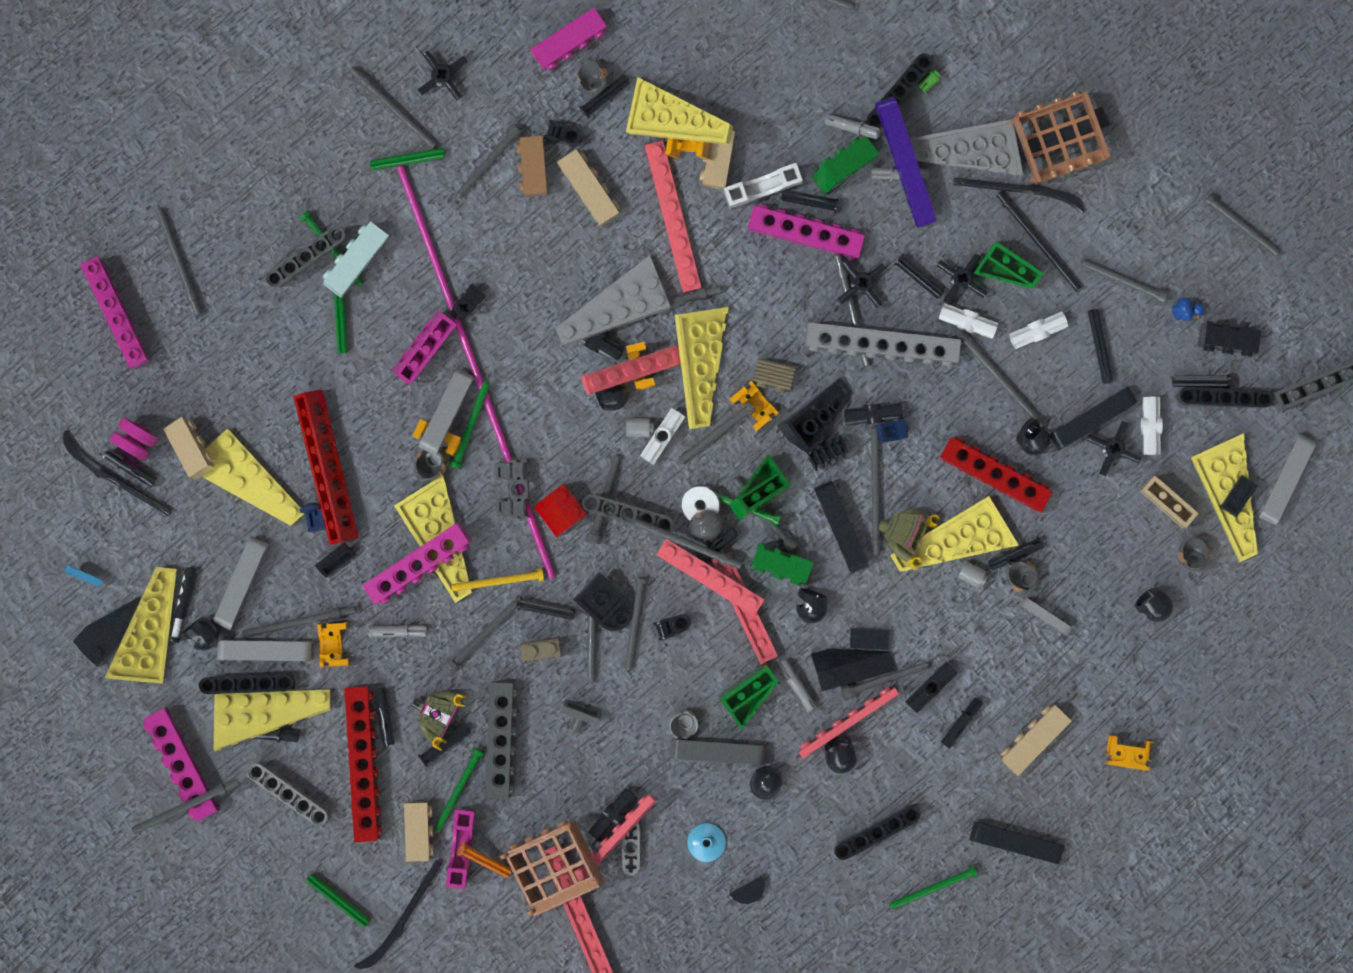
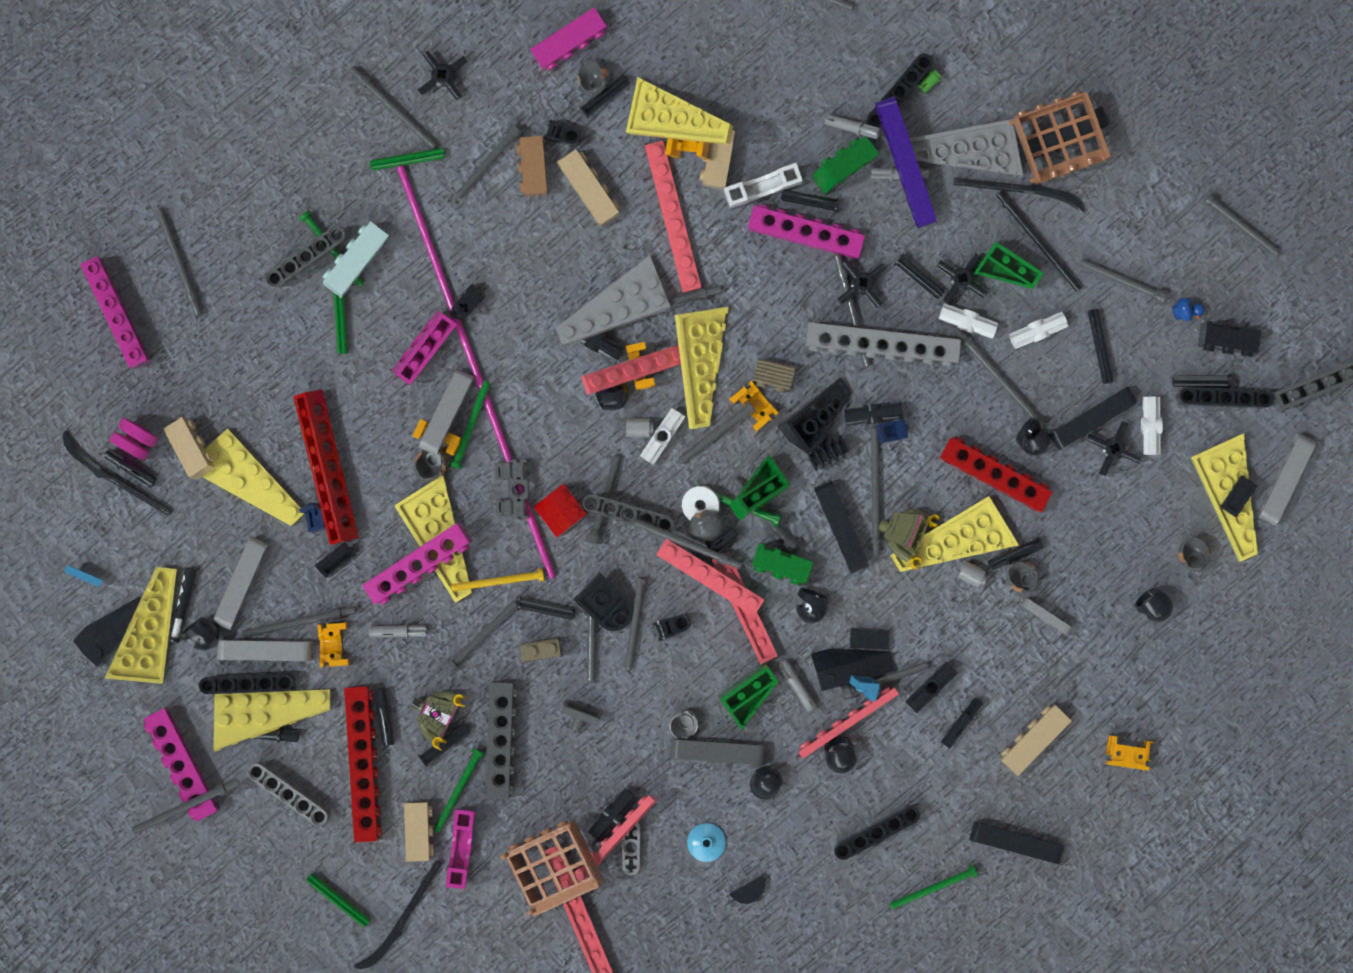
(483, 859): orange axle -> none
(866, 685): none -> dark azure bracket
(1168, 502): tan brick -> none

